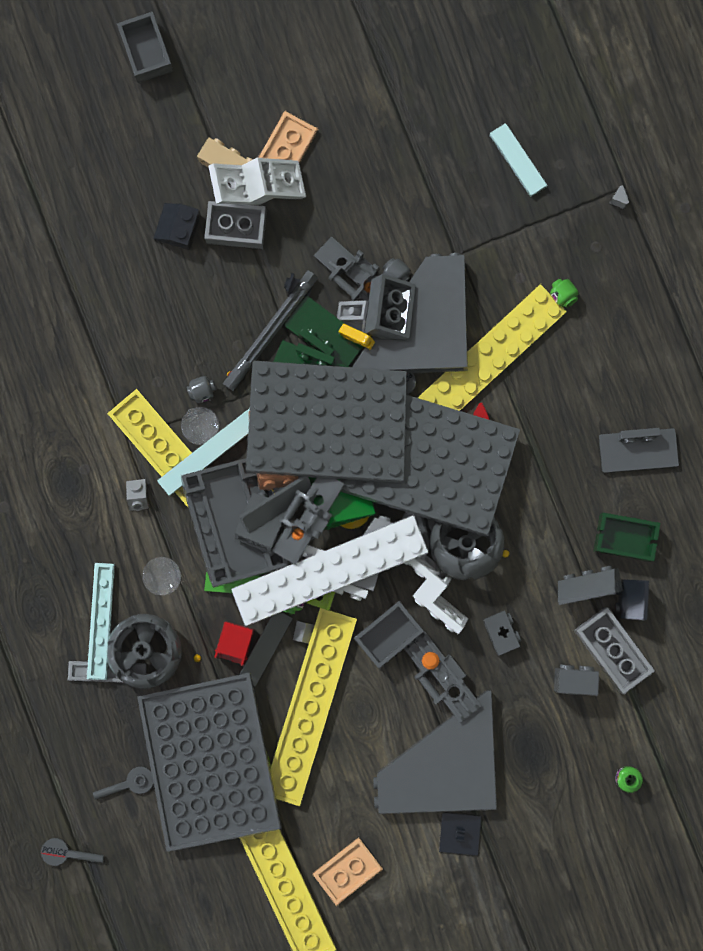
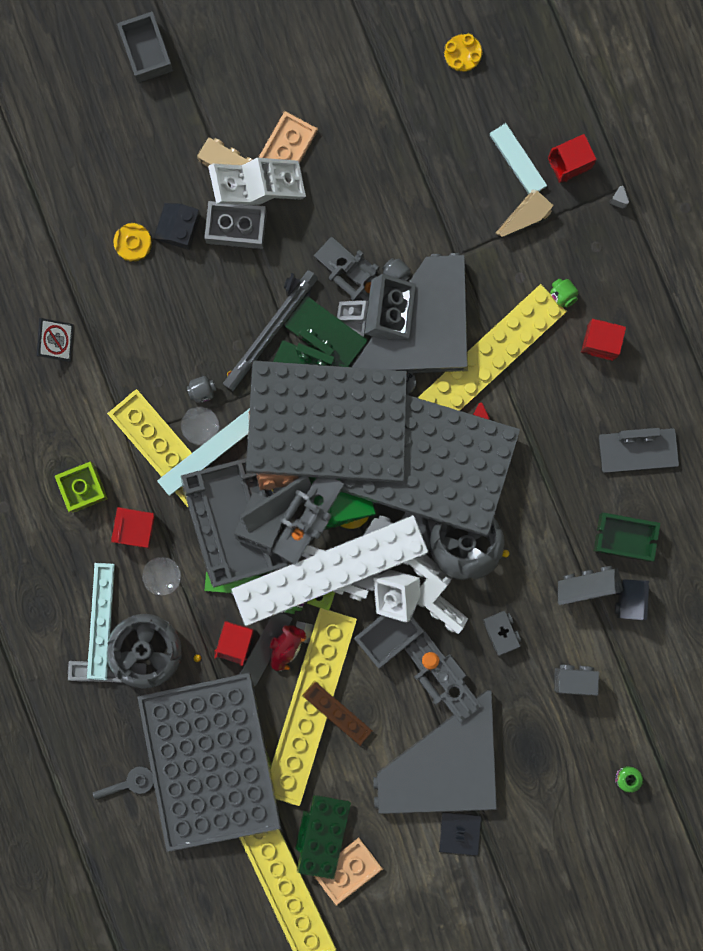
(54, 339): none -> piece
(56, 852): dark grey piece -> none
(81, 487): none -> lime brick
(132, 242): none -> yellow tile
(133, 528): none -> red piece
(137, 494): light grey bracket -> none
(286, 647): none -> dark red animal
(322, 836): none -> dark green bracket
(337, 713): none -> reddish brown tile
(356, 336): yellow piece -> none
(396, 594): none -> white slope
(463, 52): none -> yellow dish
(530, 211): none -> tan slope
(571, 158): none -> red piece
(603, 339): none -> red piece
(614, 650): light grey brick -> none

